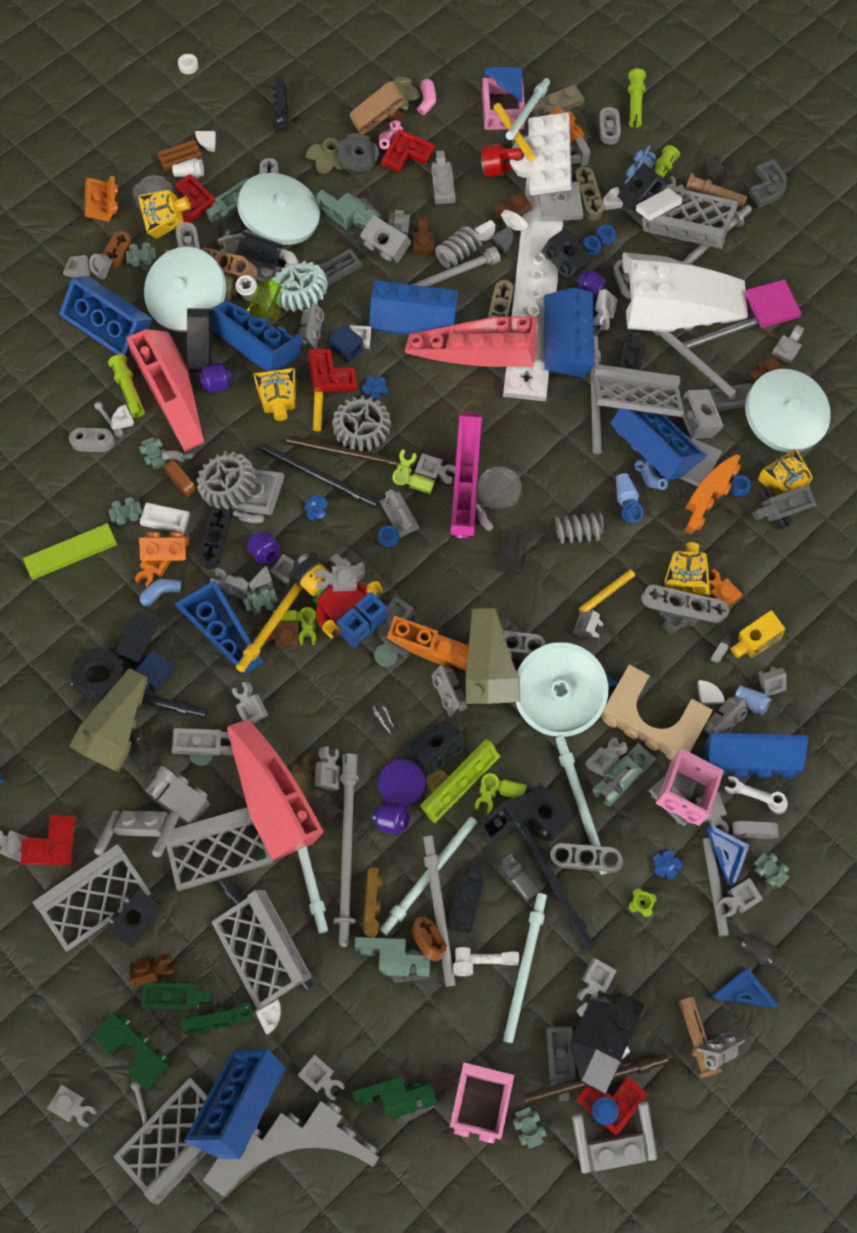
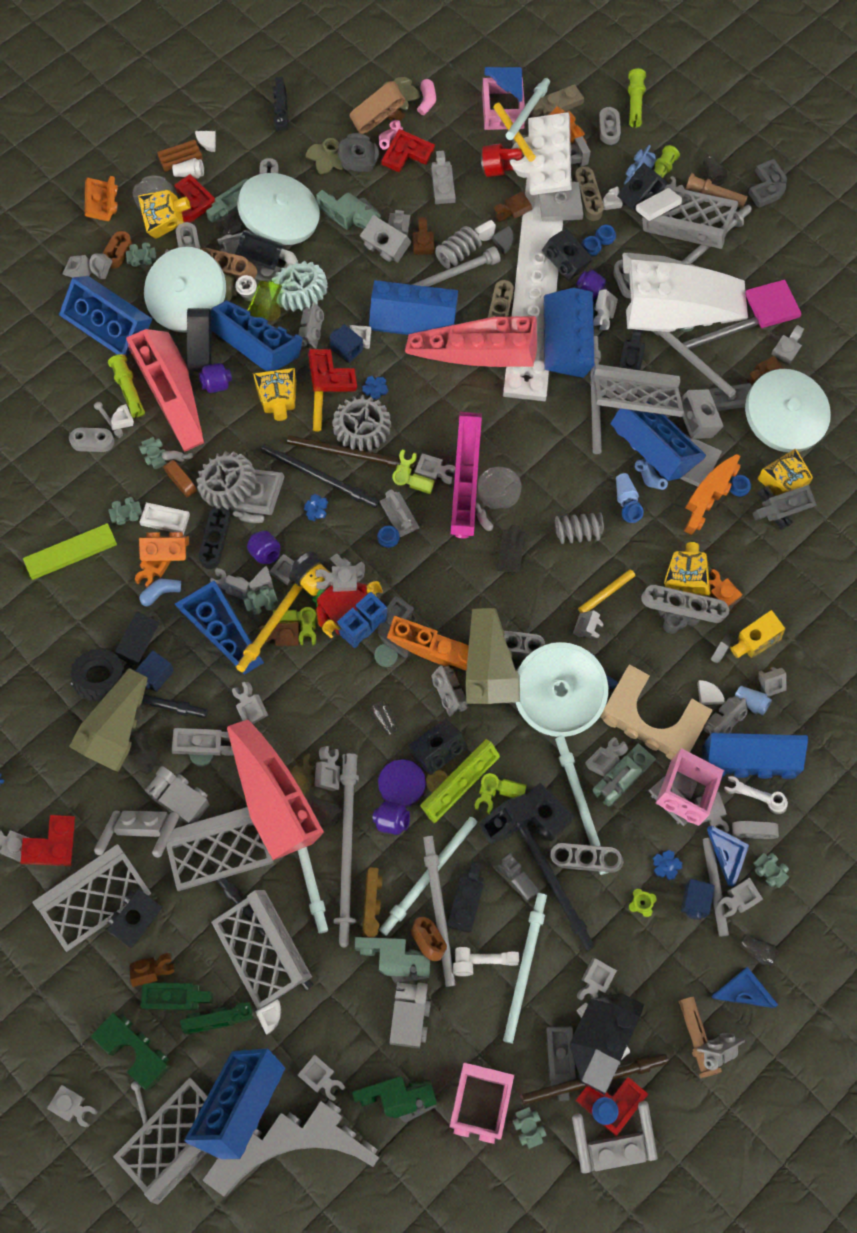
(188, 64): white tile -> none
(341, 269): dark grey tile -> none
(408, 1015): none -> light grey hinge
(514, 221): white tile -> none
(697, 899): none -> dark blue brick

